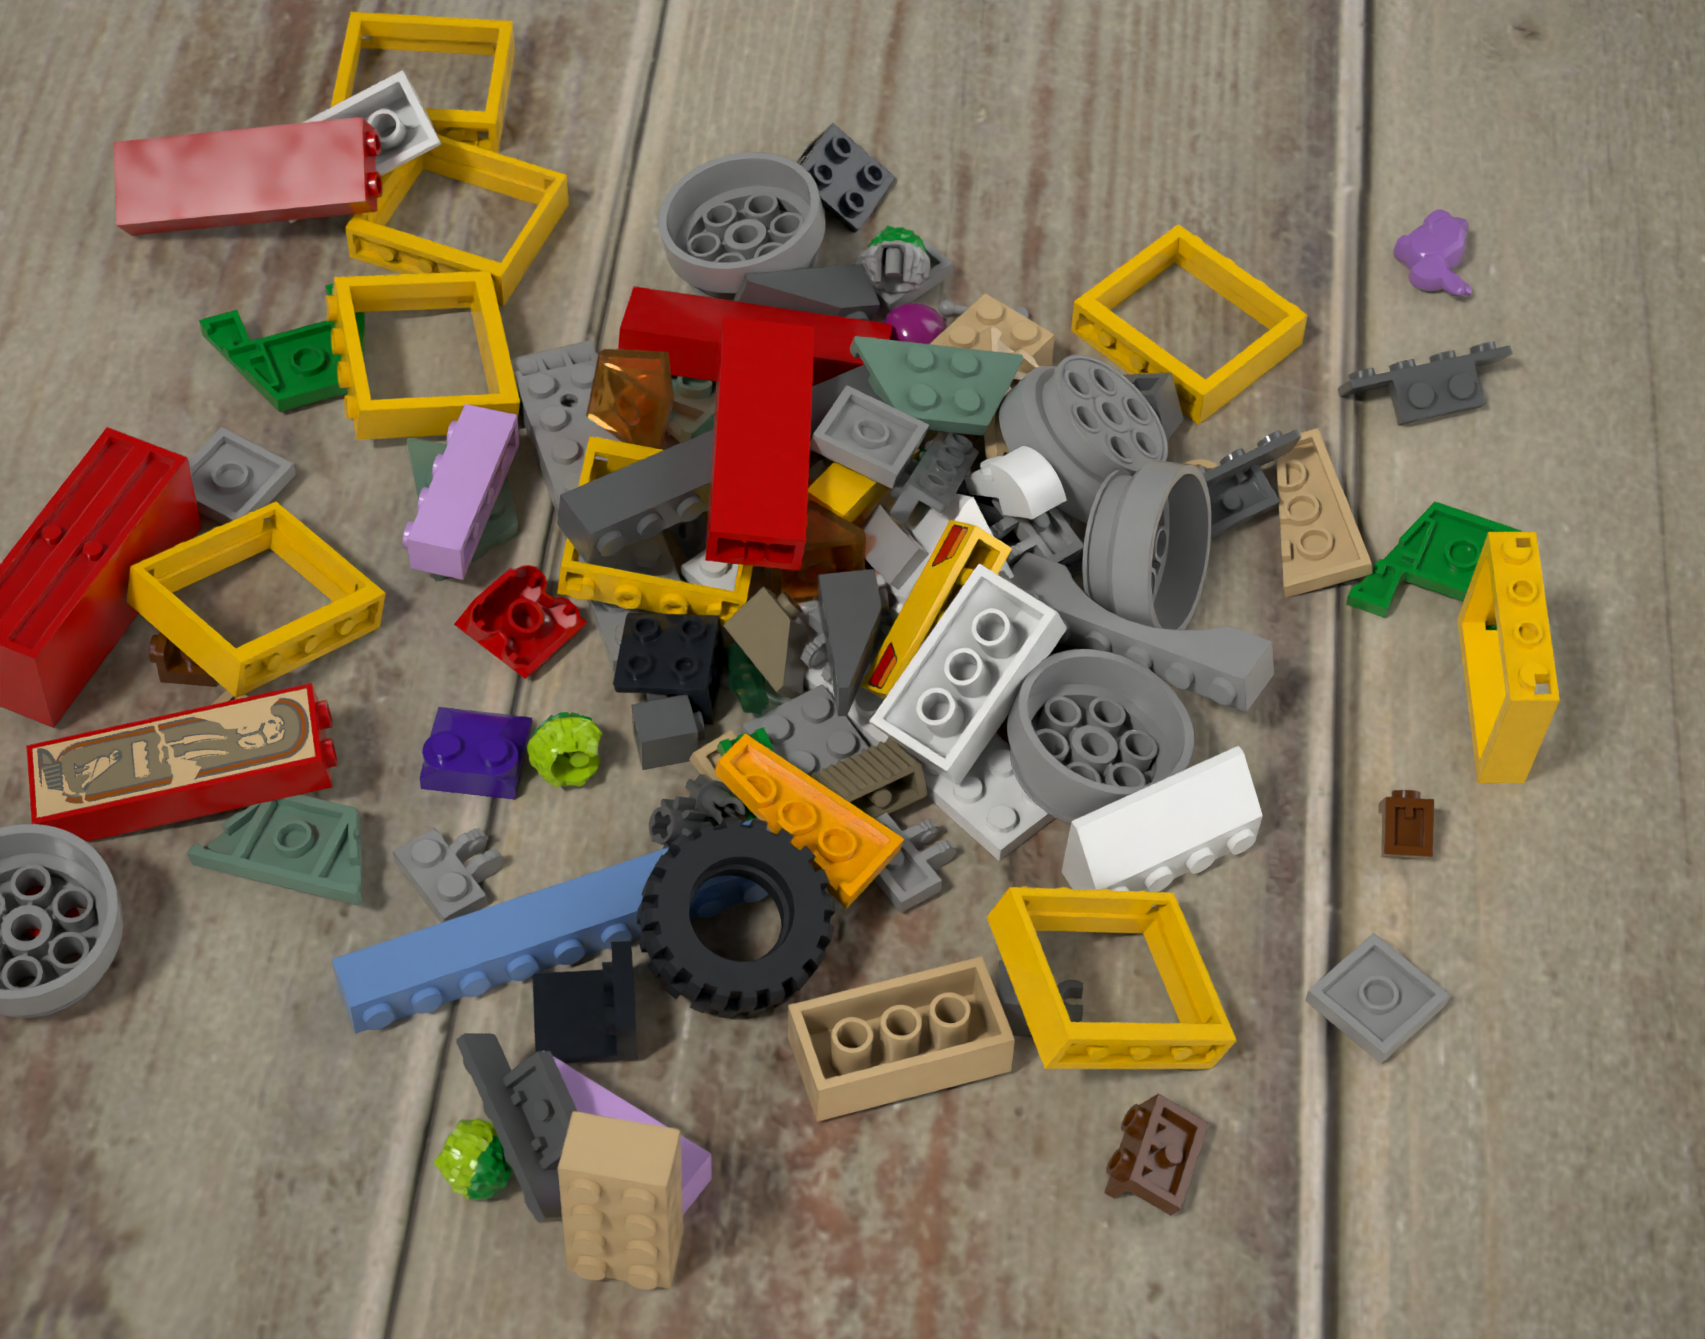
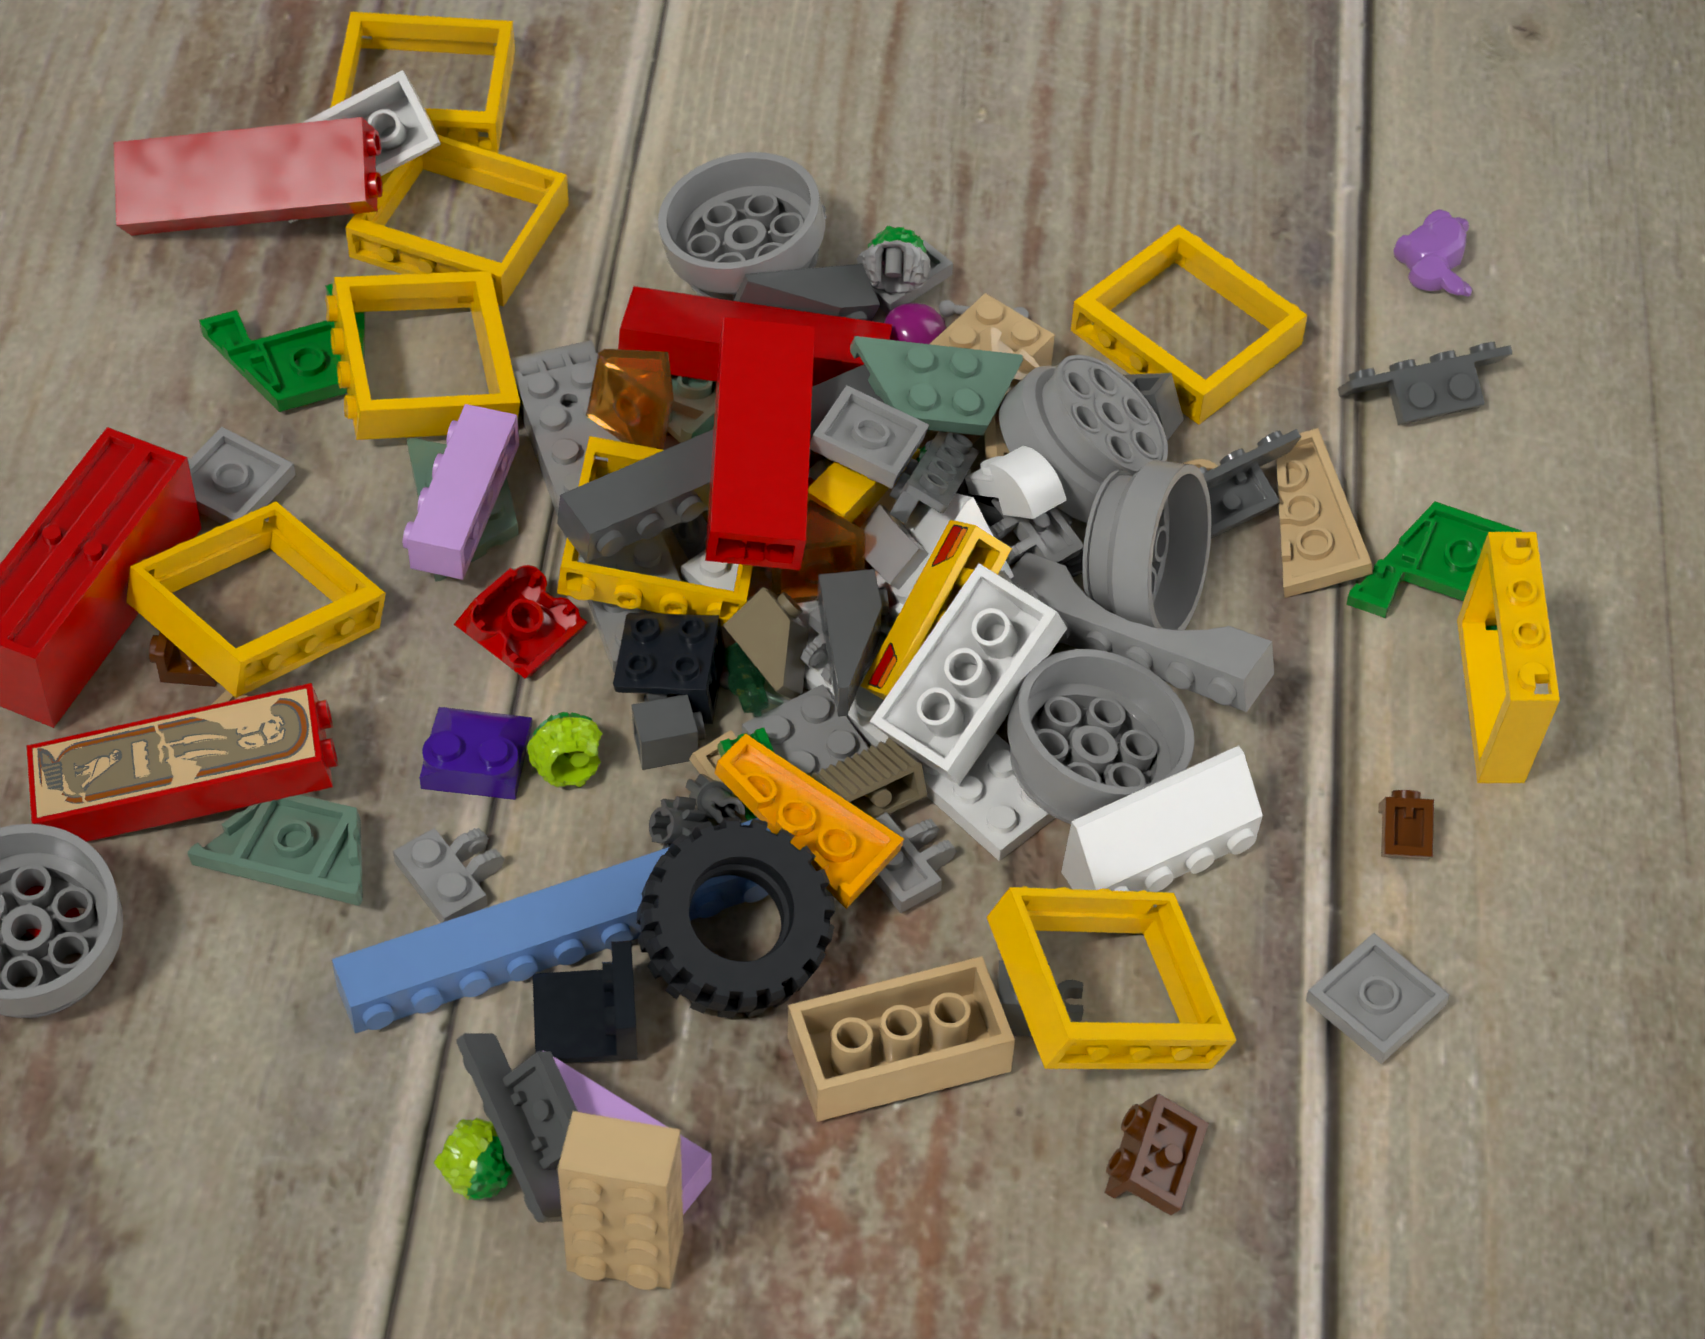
(845, 176): bracket -> none

